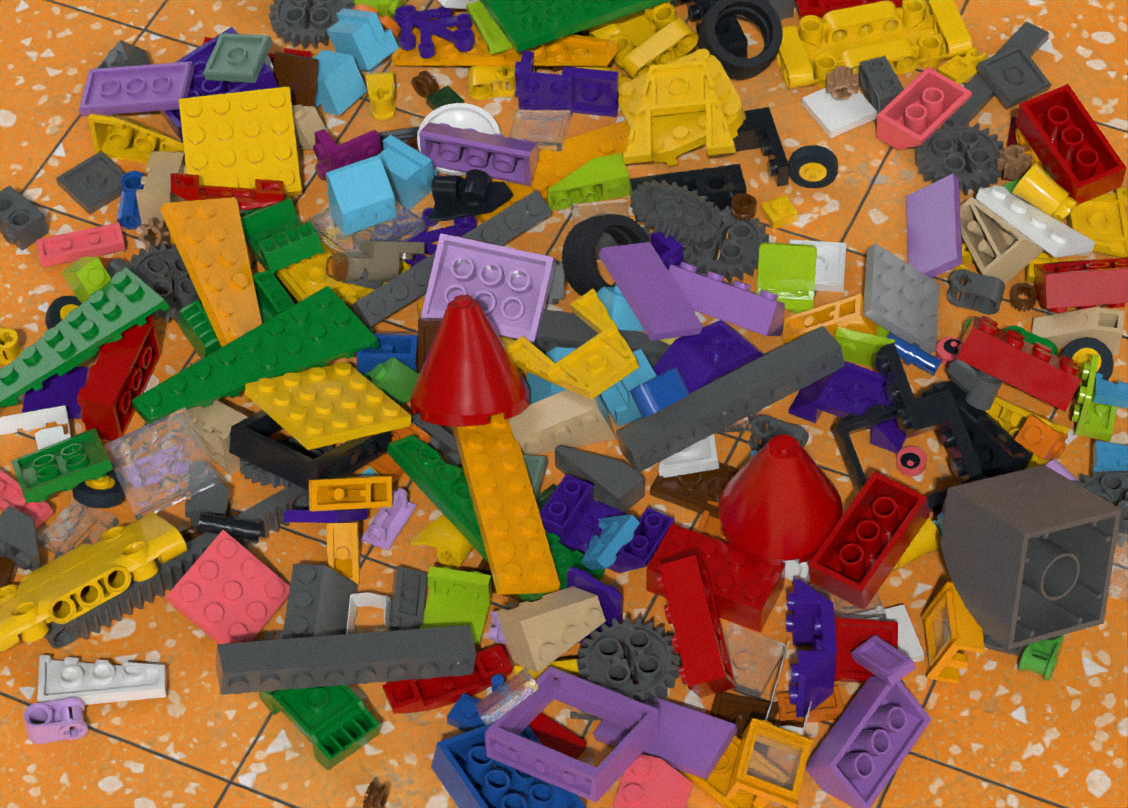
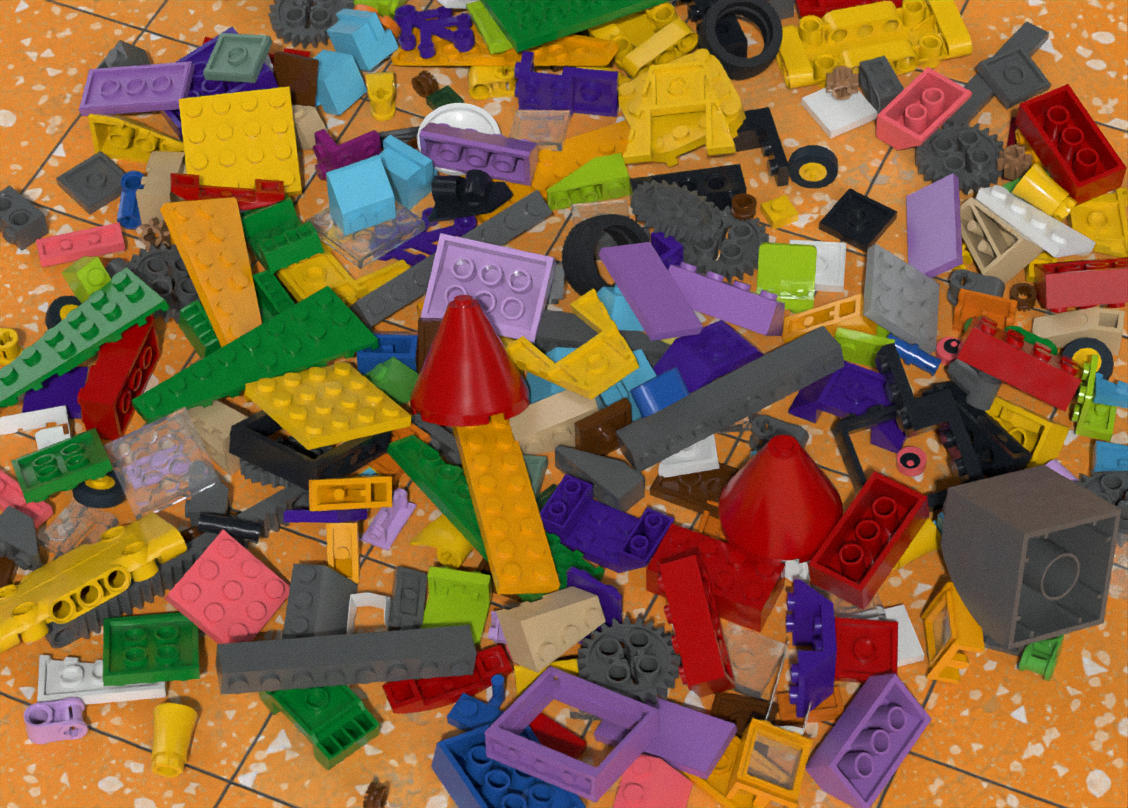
(150, 649): none -> green plate
(171, 738): none -> yellow plant
(372, 264): dark tan plate -> none
(506, 696): clear tile -> none
(597, 431): none -> reddish brown tile
(615, 534): dark azure wing -> none
(858, 220): none -> black tile
(883, 660): medium lavender tile -> none
(962, 68): yellow plate -> none
(980, 304): none -> orange hinge
(1041, 438): orange bracket -> none

